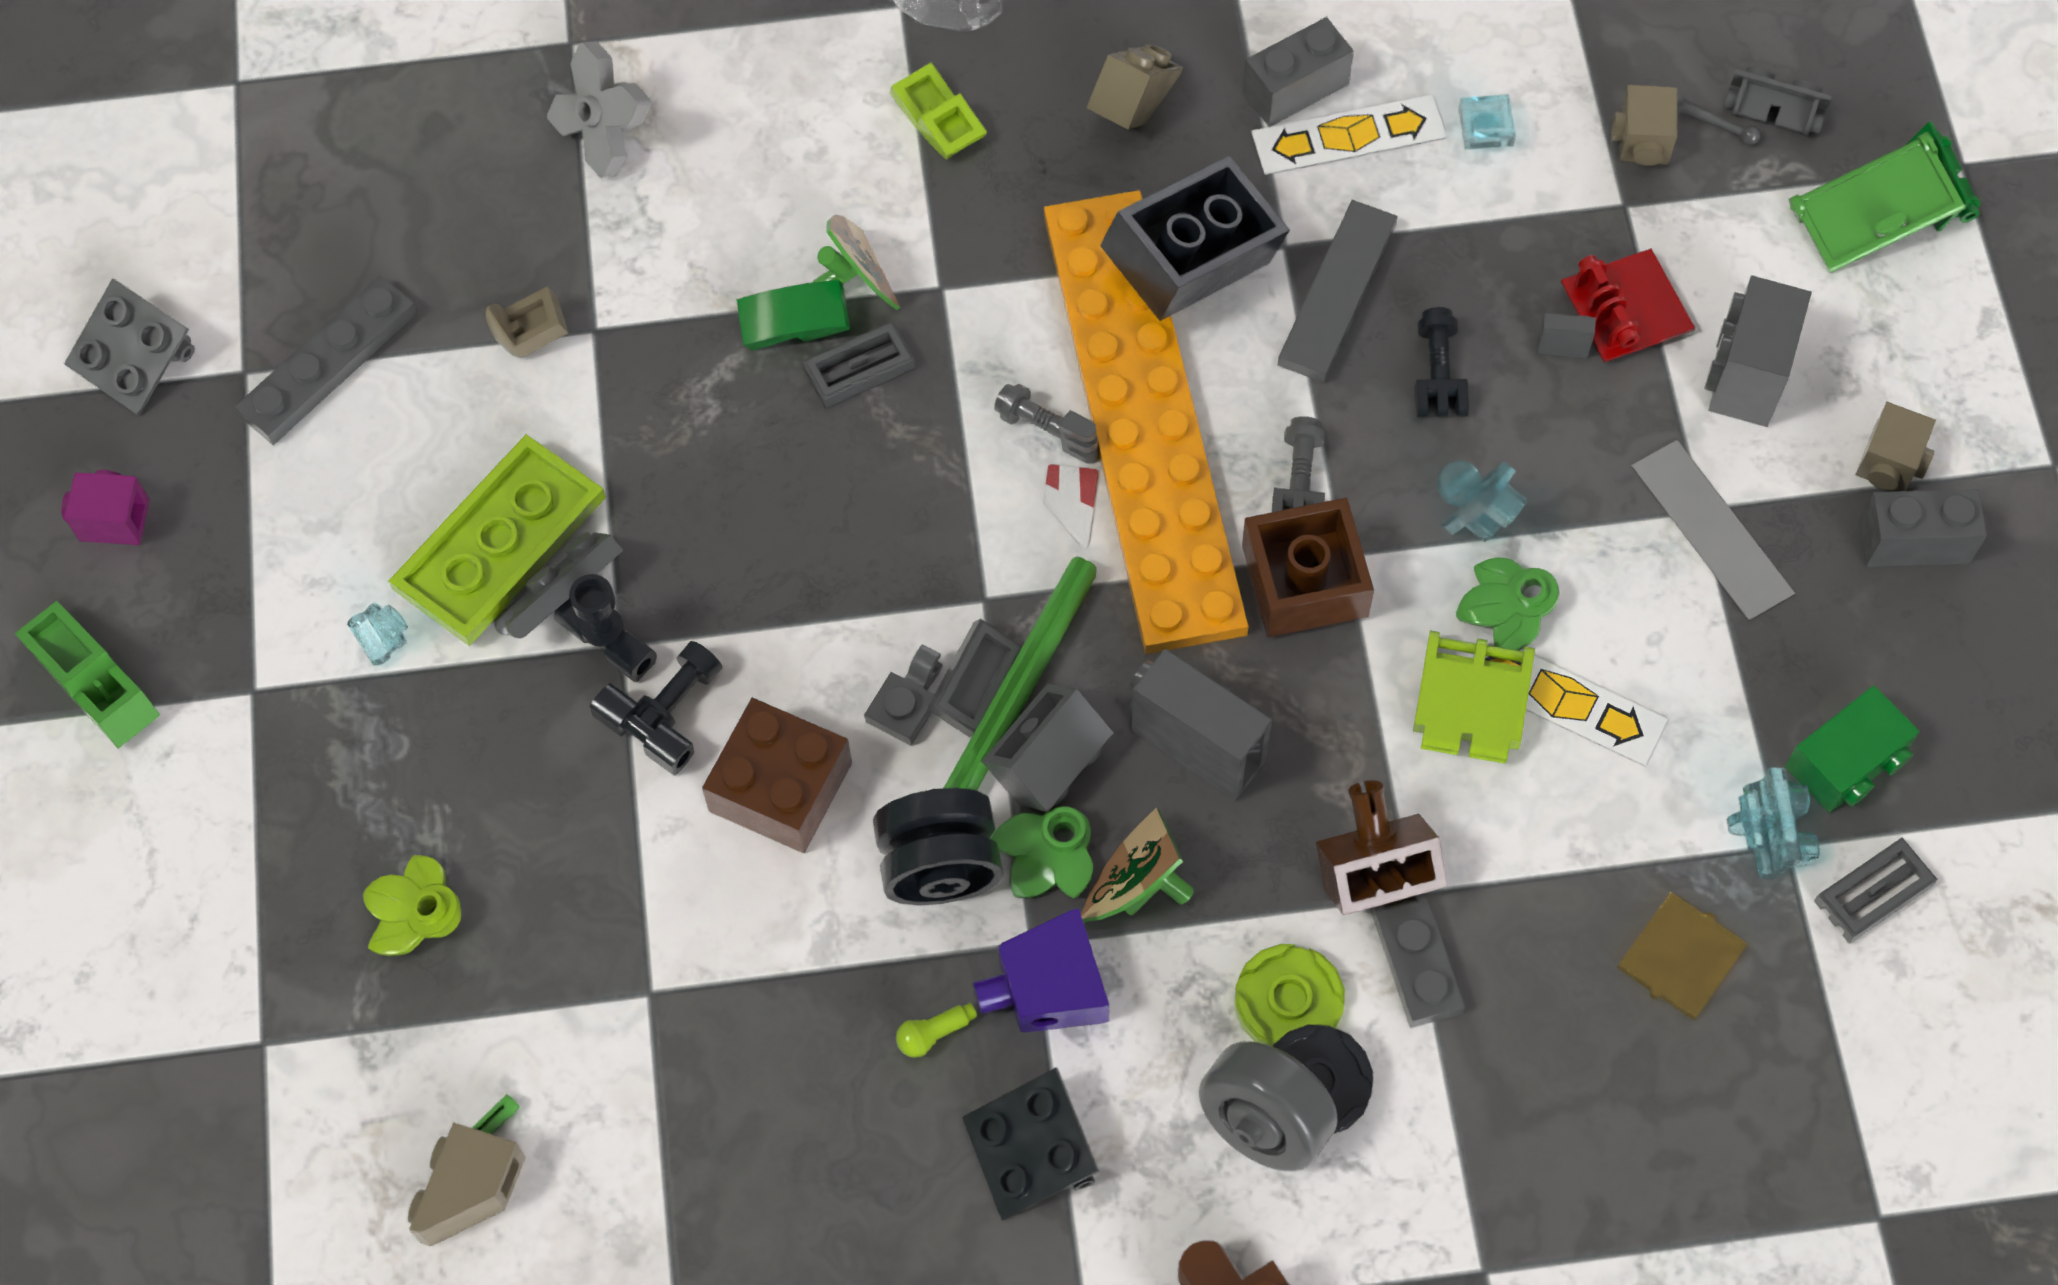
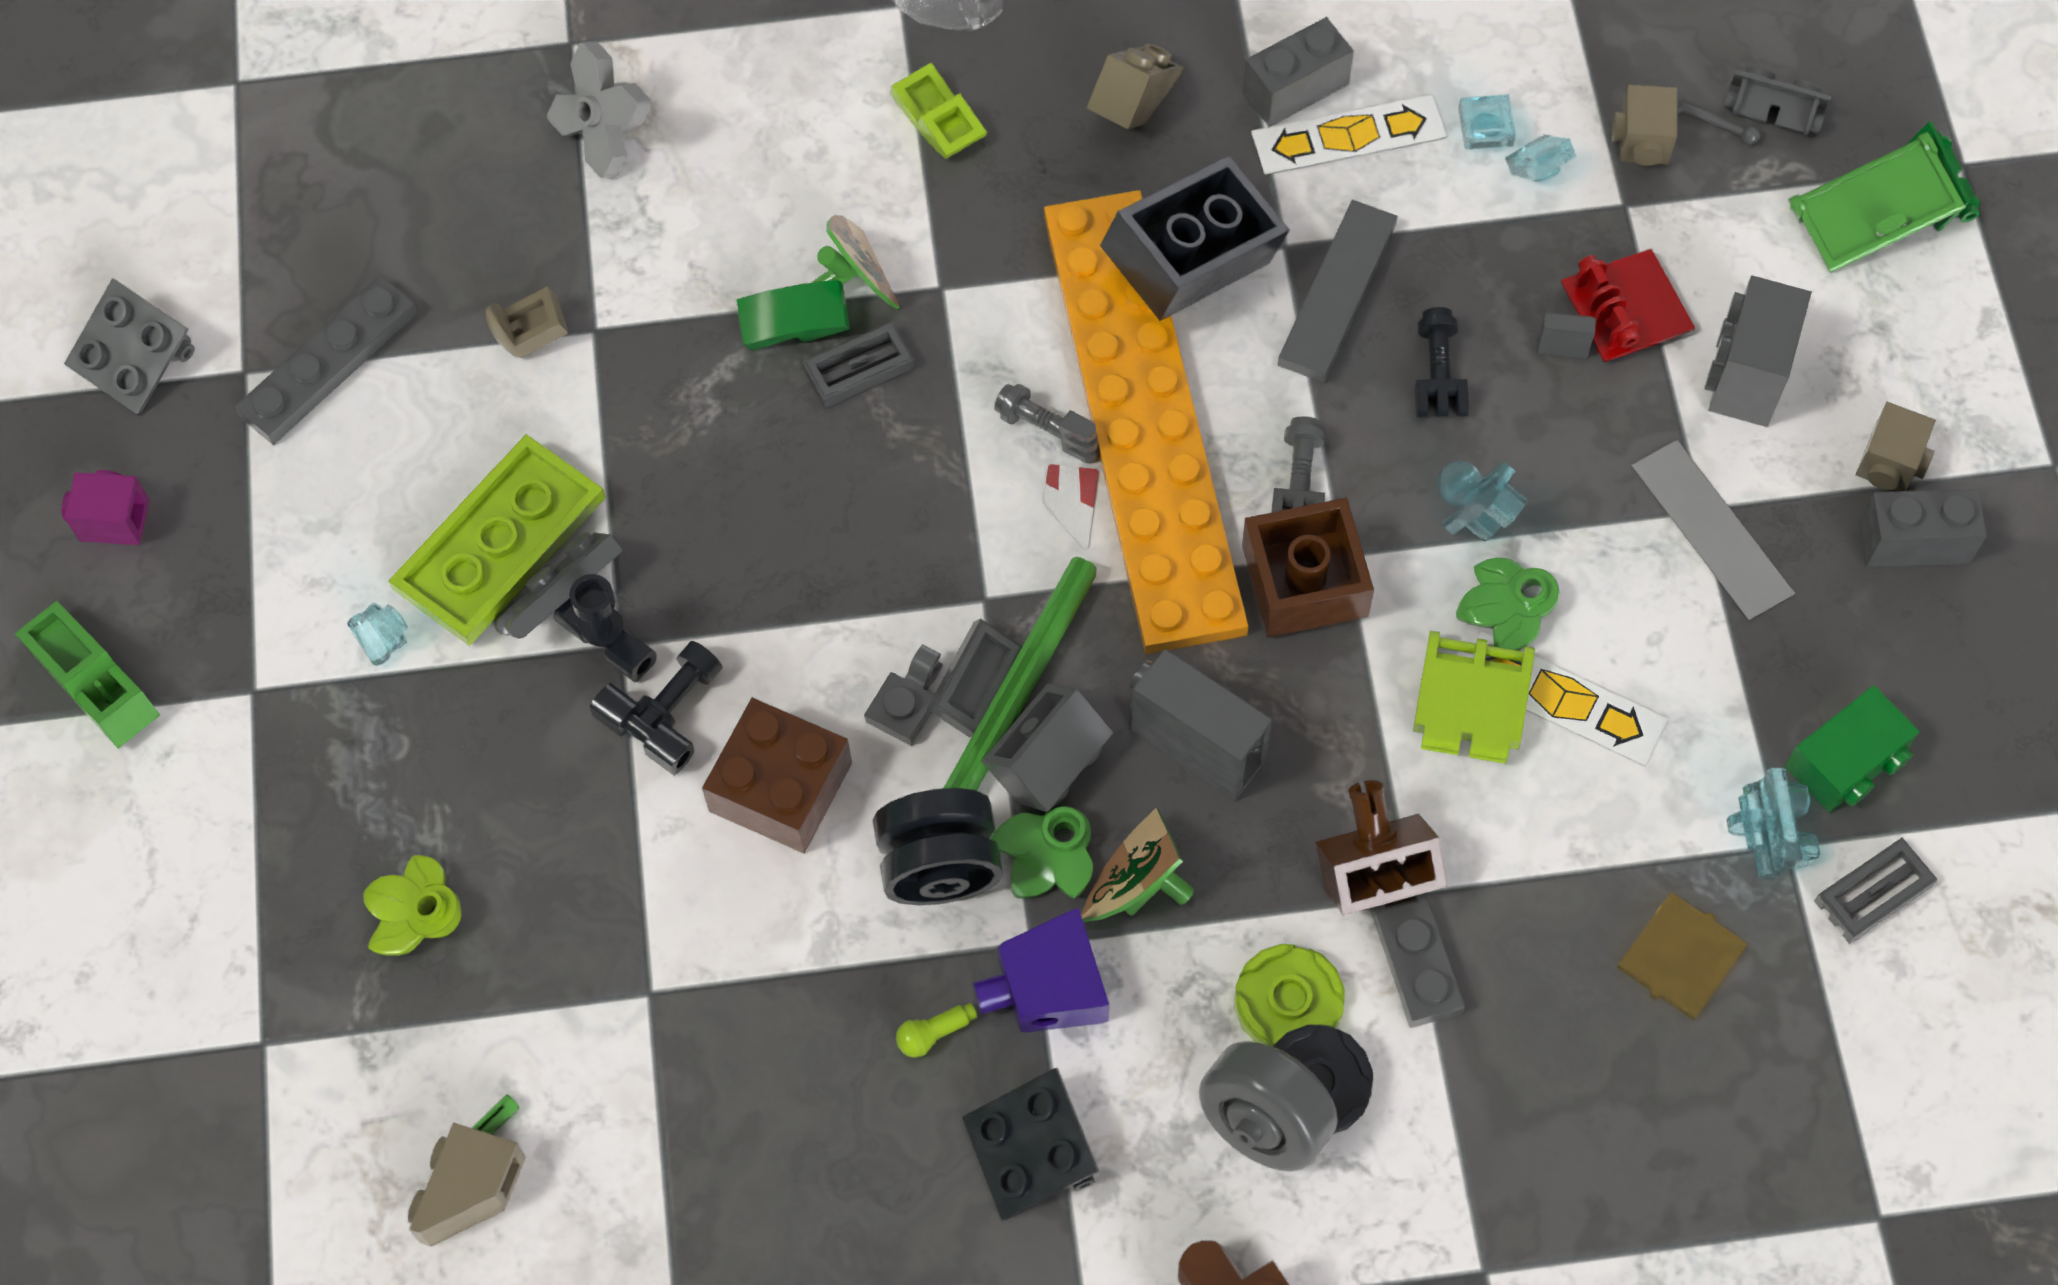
(1541, 157): none -> clear light blue plate

